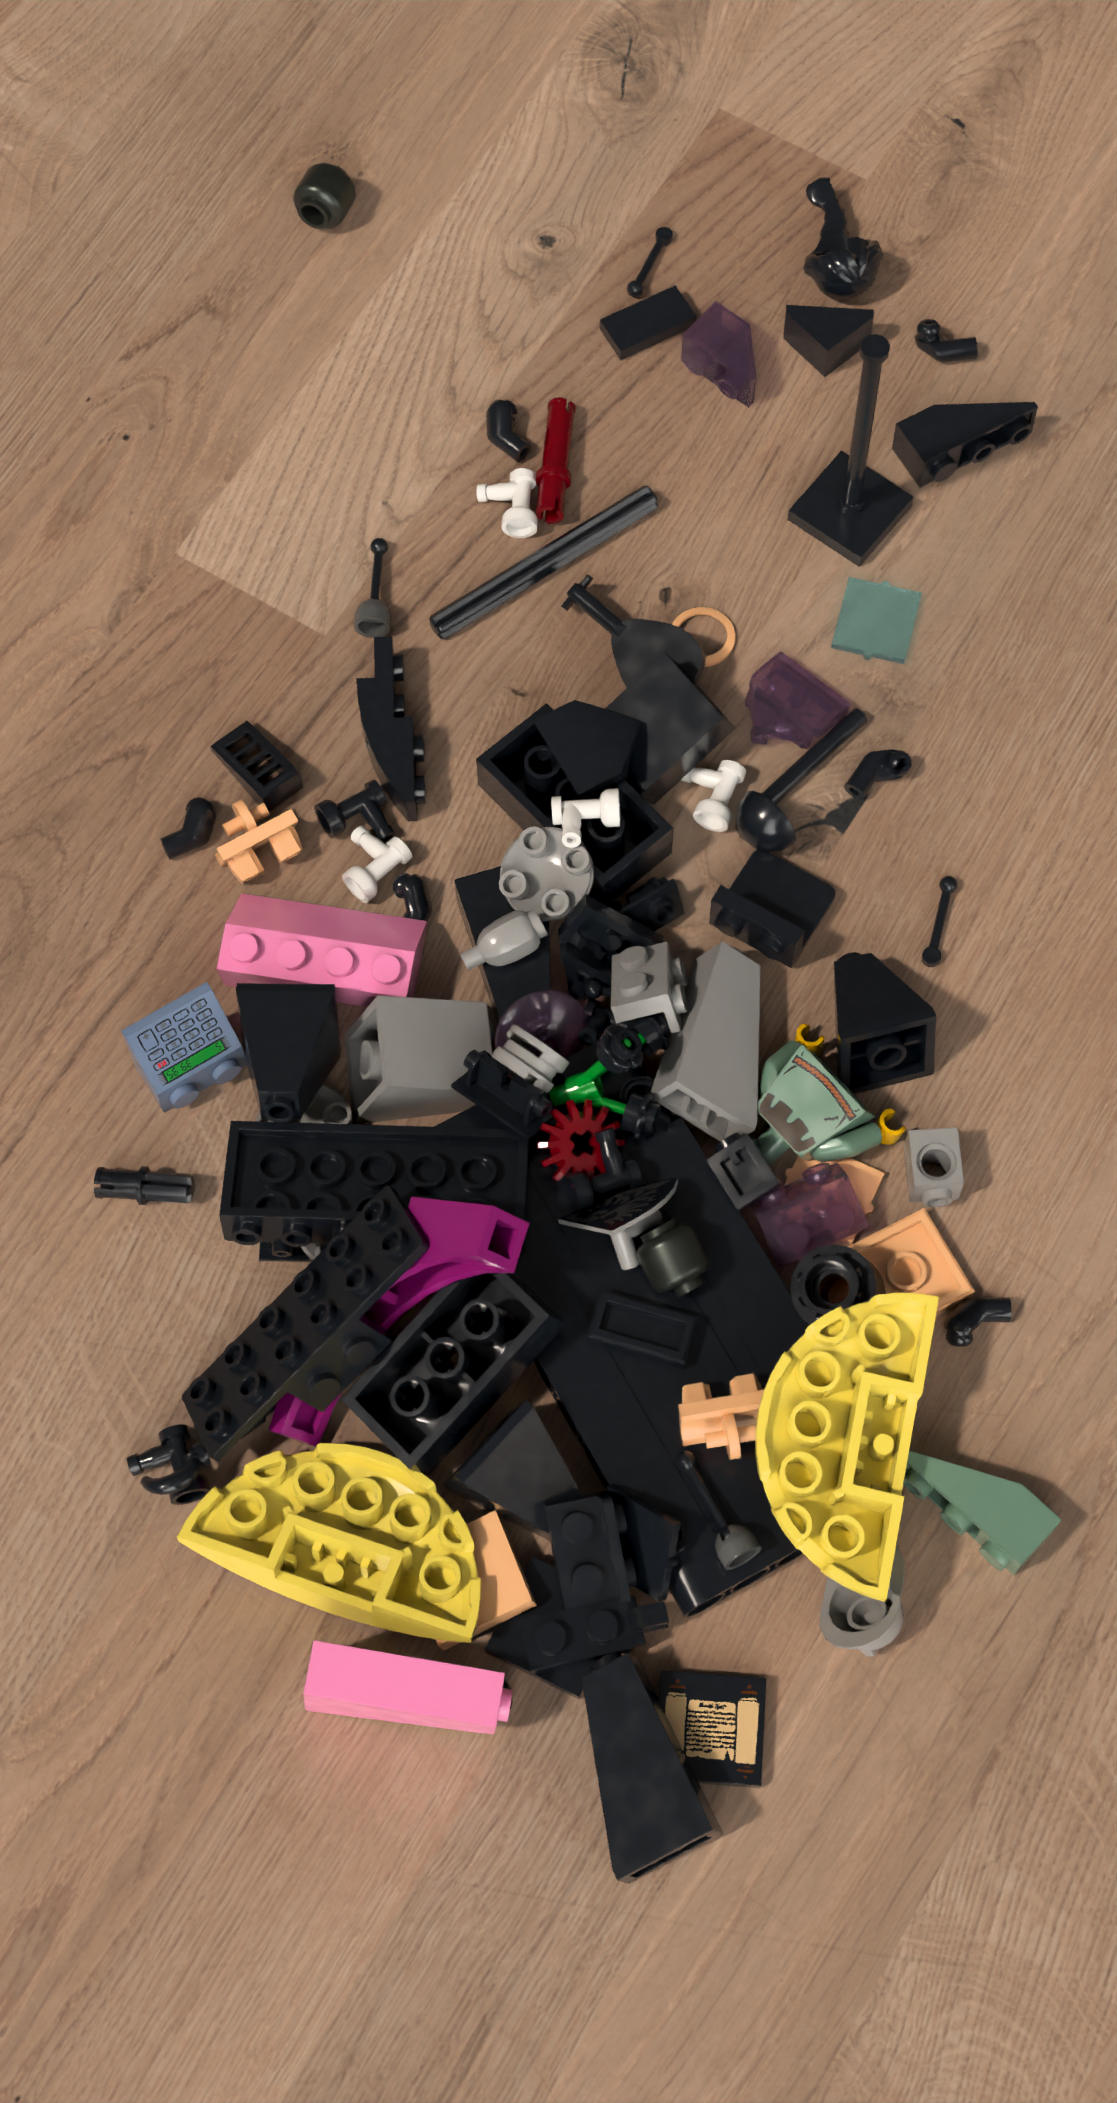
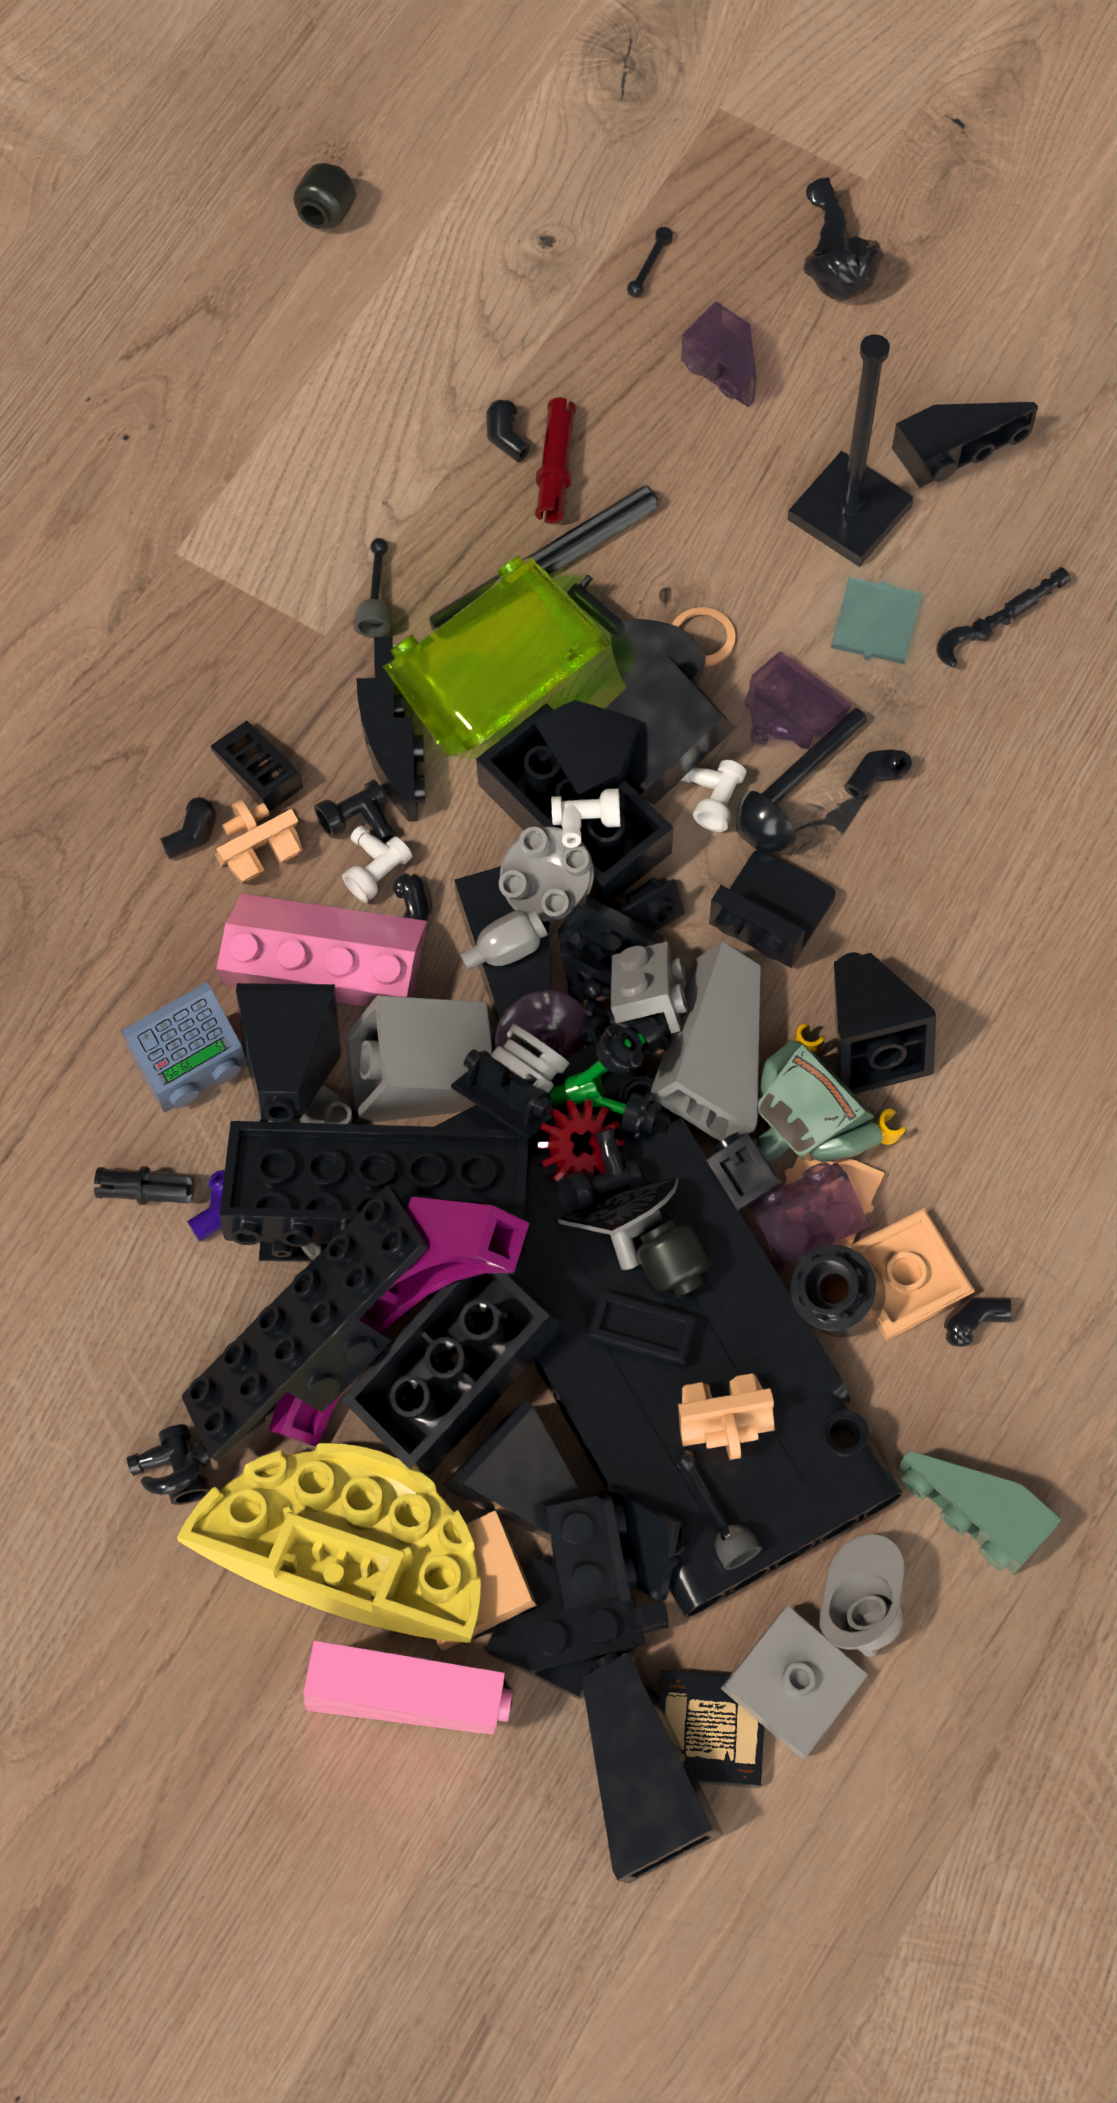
(208, 1221): none -> dark purple arm
(494, 656): none -> clear neon green windscreen
(520, 519): white piece -> none
(647, 322): black tile -> none
(794, 1682): none -> light grey plate
(826, 334): black slope -> none
(841, 1432): light yellow brick -> none
(931, 955): black hinge -> none
(938, 1147): light grey brick -> none
(940, 347): black arm -> none
(1012, 609): none -> black piece

